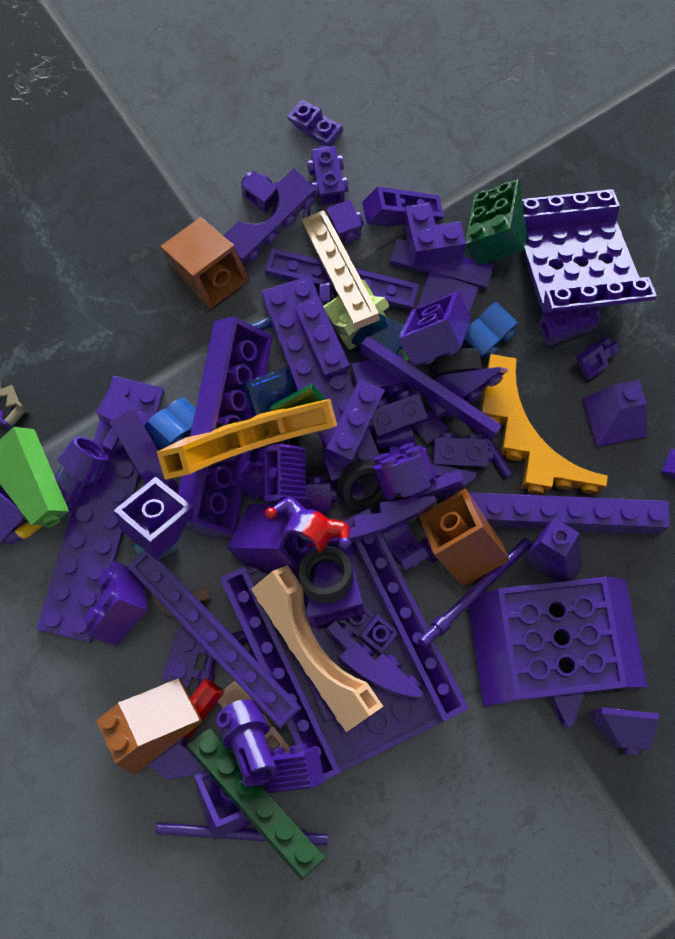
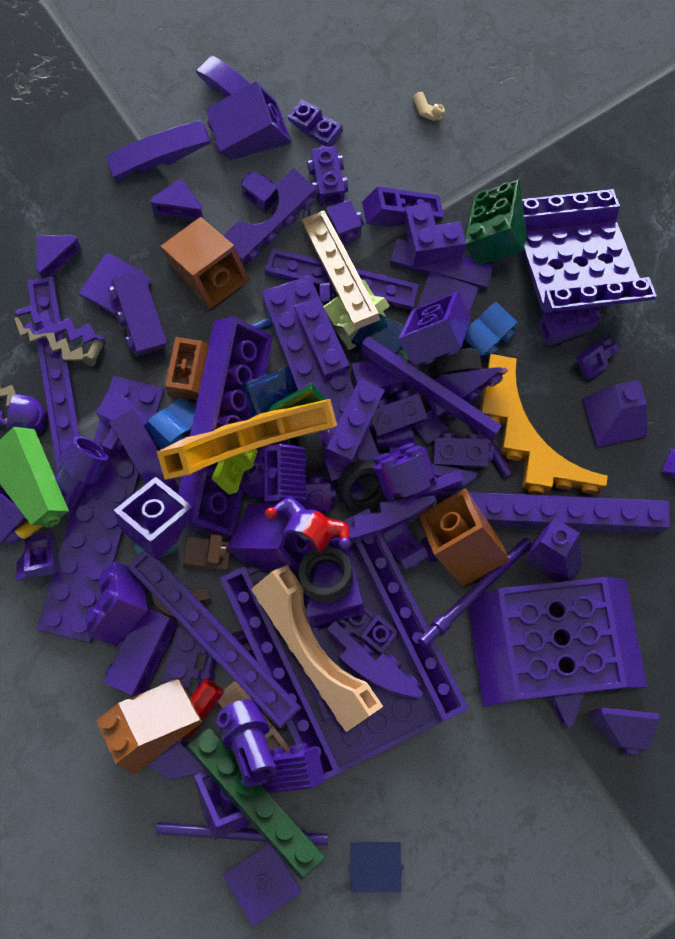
(26, 413): none -> dark purple helmet
(38, 557): none -> dark purple slope
(50, 329): none -> piece
(54, 370): none -> dark purple plate
(55, 252): none -> dark purple slope
(97, 285): none -> dark purple slope
(137, 313): none -> dark purple brick
(141, 653): none -> dark purple brick
(158, 148): none -> dark purple slope
(177, 202): none -> dark purple slope
(186, 368): none -> dark orange slope
(206, 554): none -> reddish brown brick
(220, 75): none -> dark purple slope
(230, 470): none -> lime slope
(247, 123): none -> dark purple slope
(262, 884): none -> dark purple plate
(375, 867): none -> clear blue piece
(425, 110): none -> tan arm

